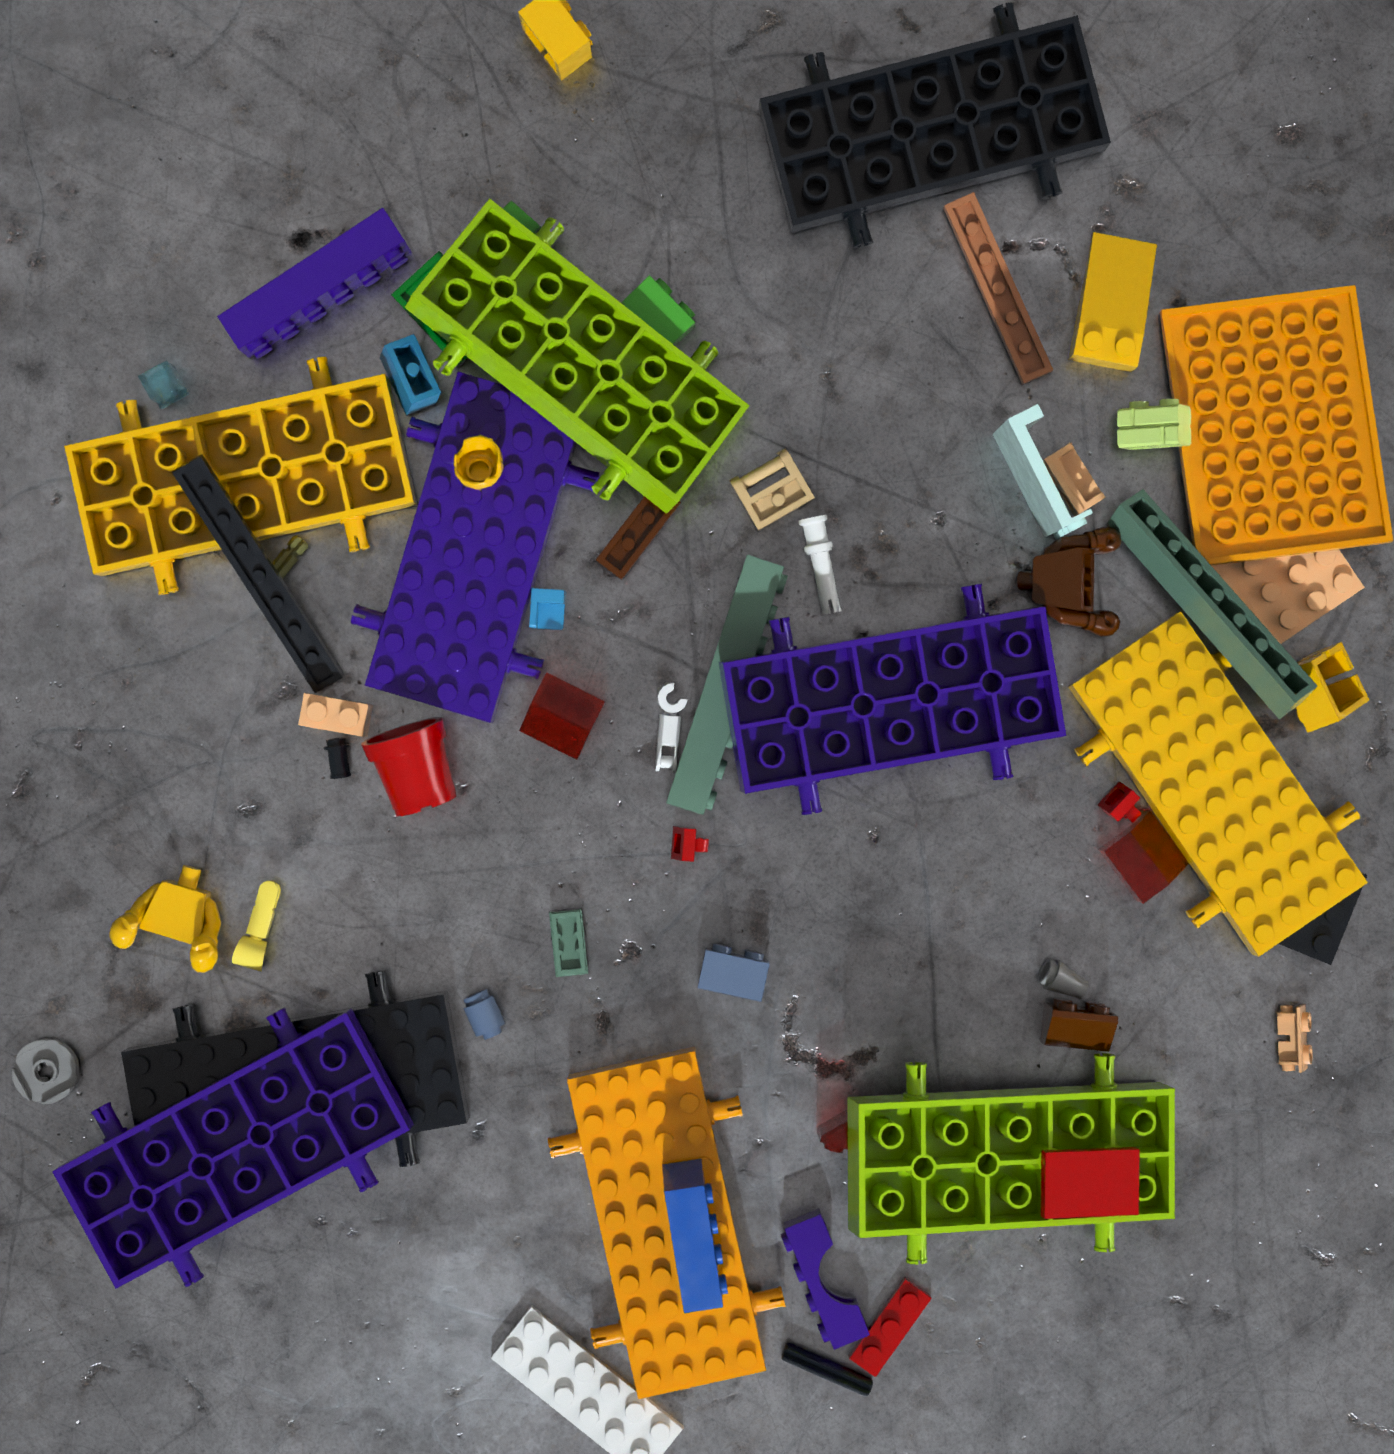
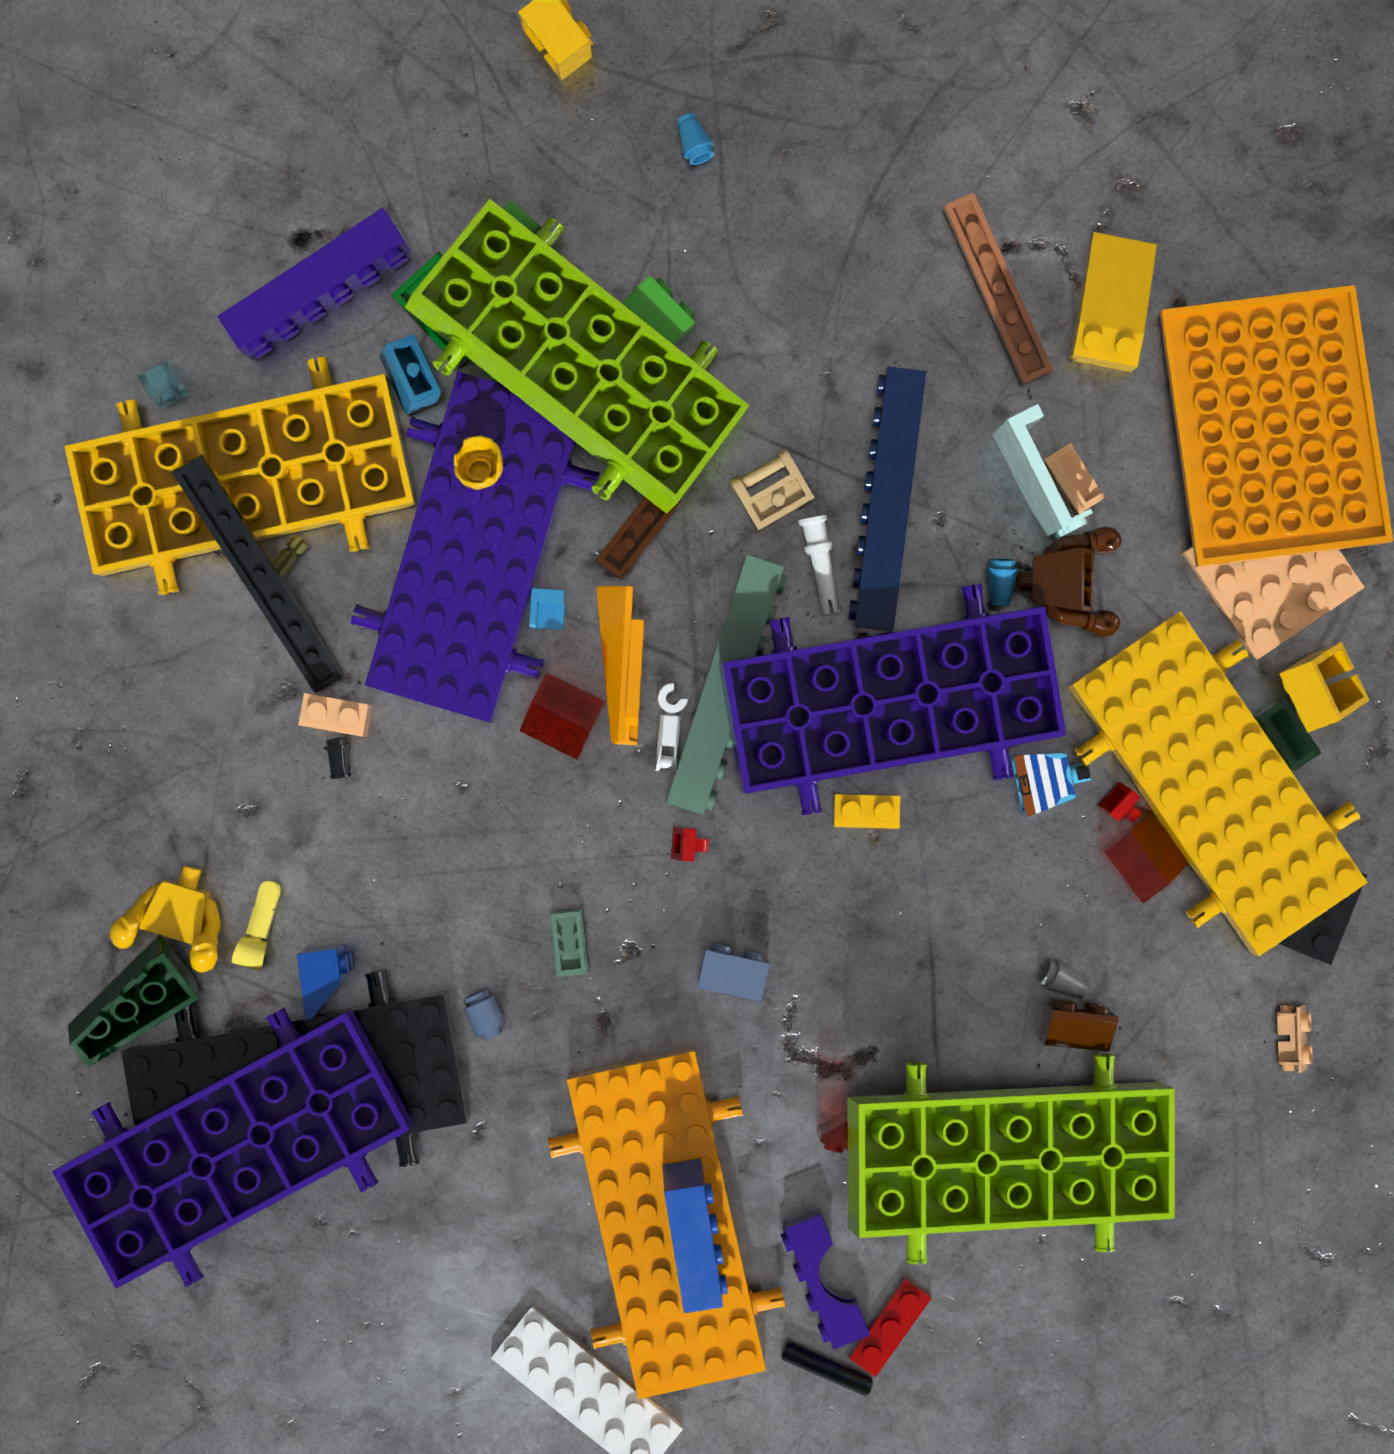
(38, 1088): light grey plate -> none
(133, 1003): none -> dark green wedge
(321, 975): none -> blue slope
(413, 765): red piece -> none
(622, 660): none -> light orange wedge
(694, 139): none -> dark azure cone
(866, 810): none -> yellow brick
(888, 499): none -> dark blue brick
(934, 124): black brick -> none
(1001, 580): none -> dark azure cone
(1046, 780): none -> torso
(1090, 1182): red tile -> none
(1154, 426): yellowish green brick -> none
(1212, 604): sand green brick -> none
(1287, 734): none -> clear green brick

